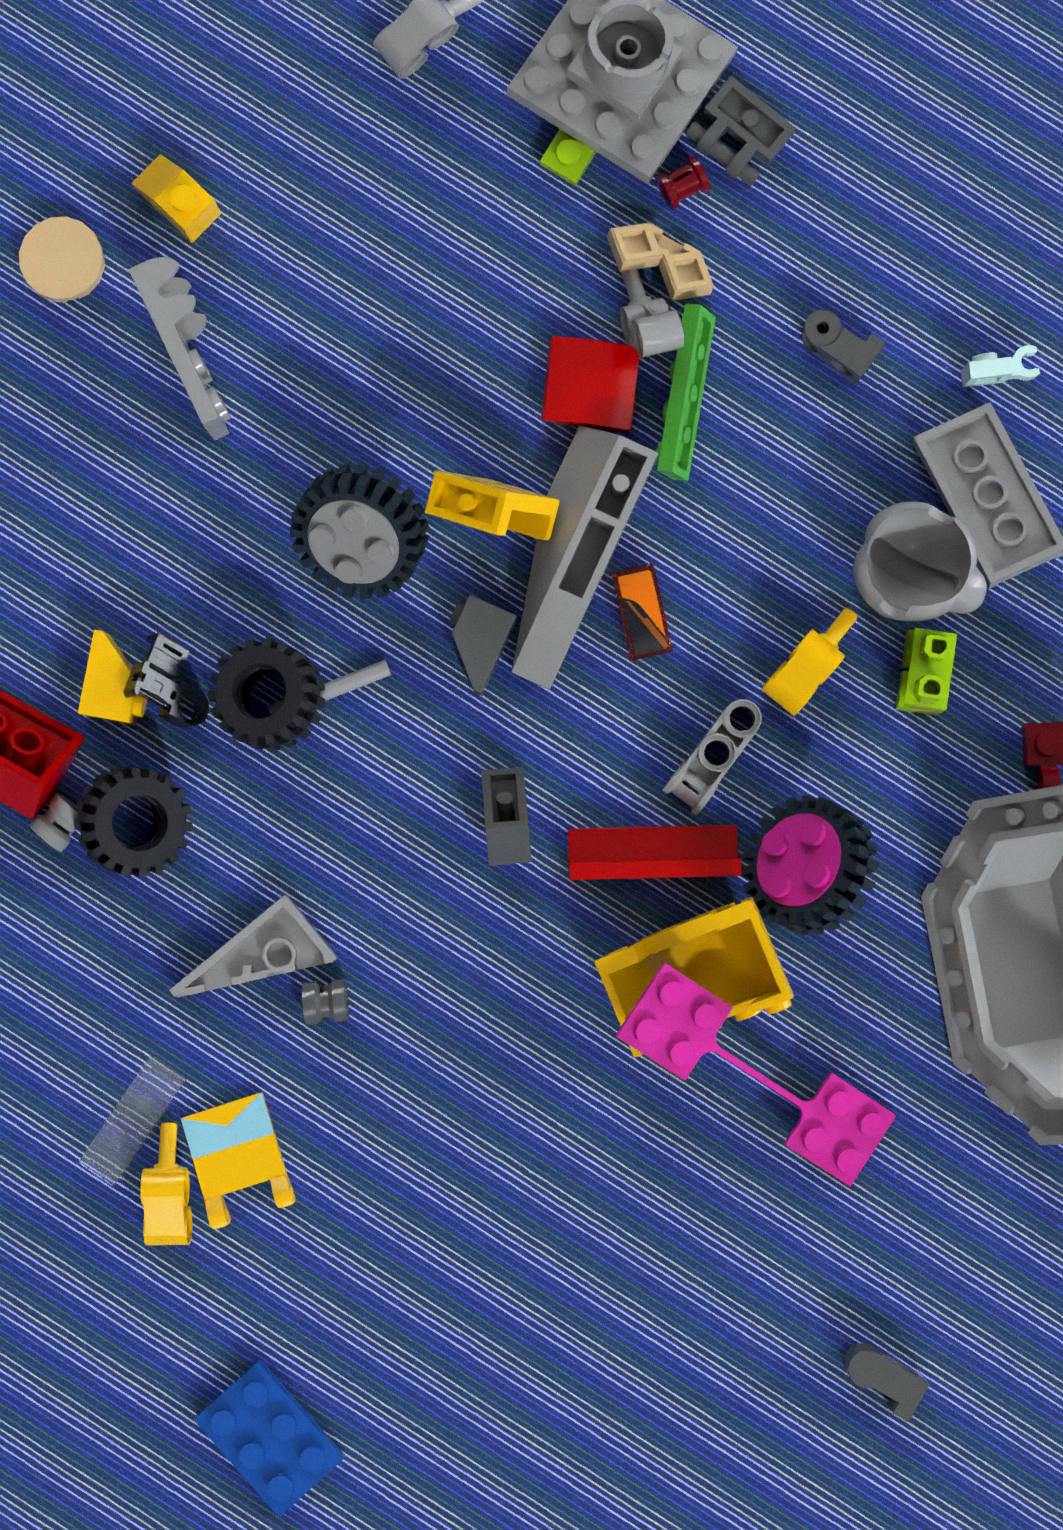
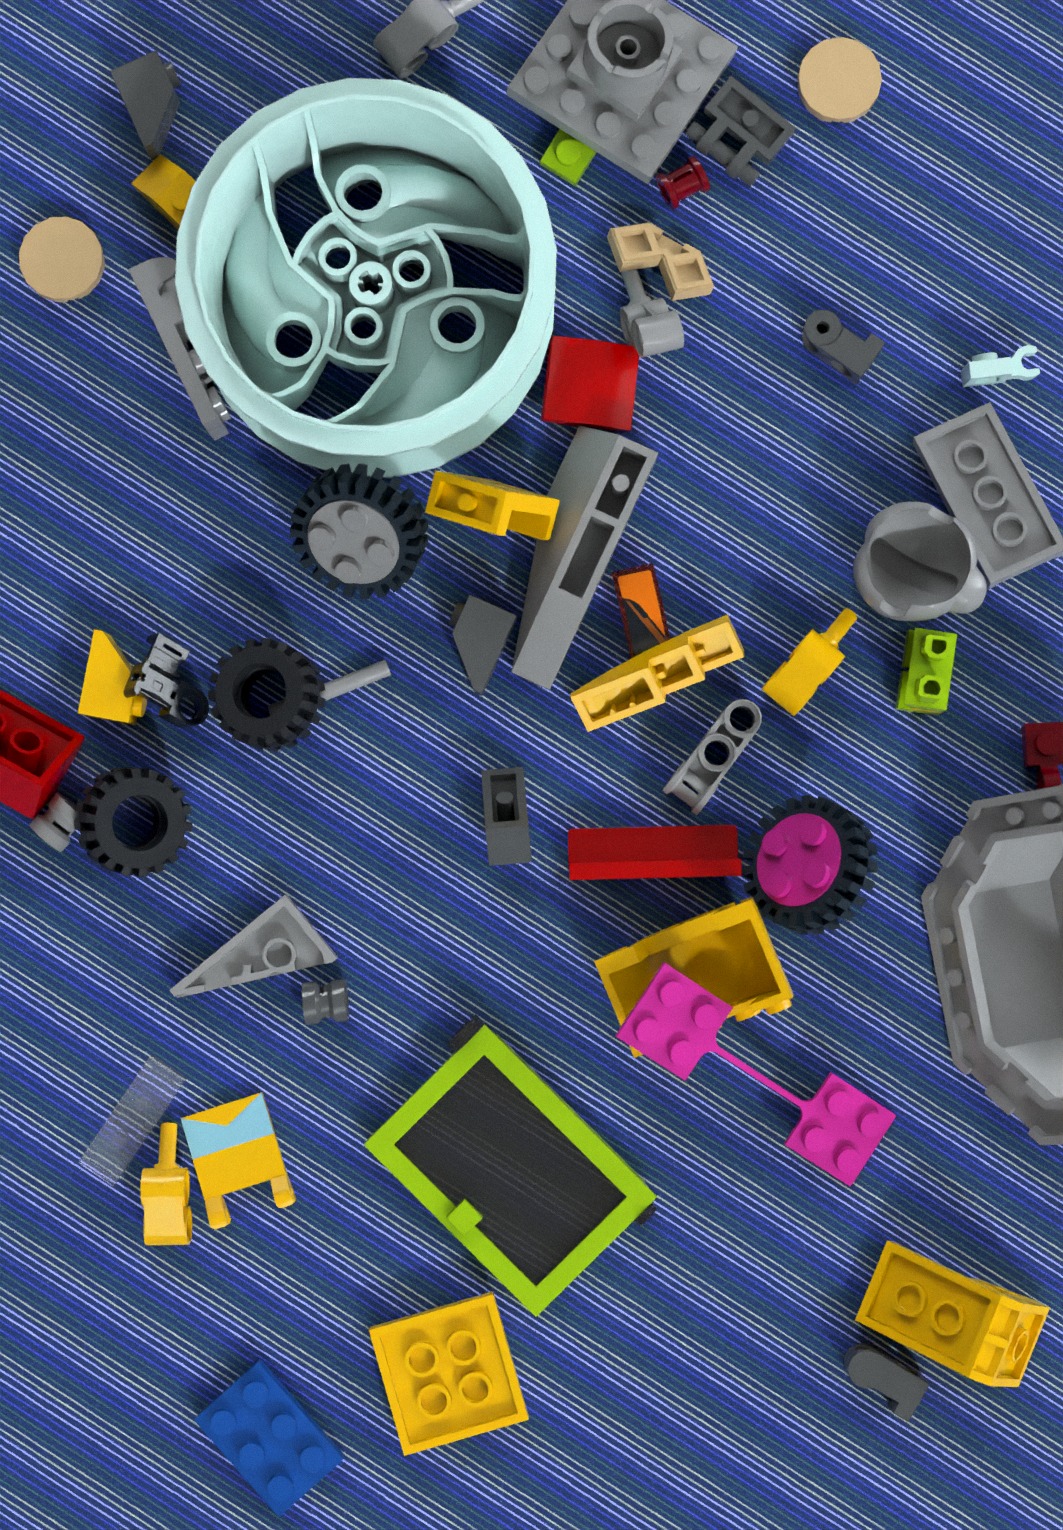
(149, 98): none -> dark grey slope
(439, 178): none -> light aqua wheel
(448, 1373): none -> yellow plate
(510, 1168): none -> clear smoke door
(657, 672): none -> yellow slope
(686, 394): bright green plate -> none
(839, 80): none -> tan tile
(952, 1317): none -> yellow bracket

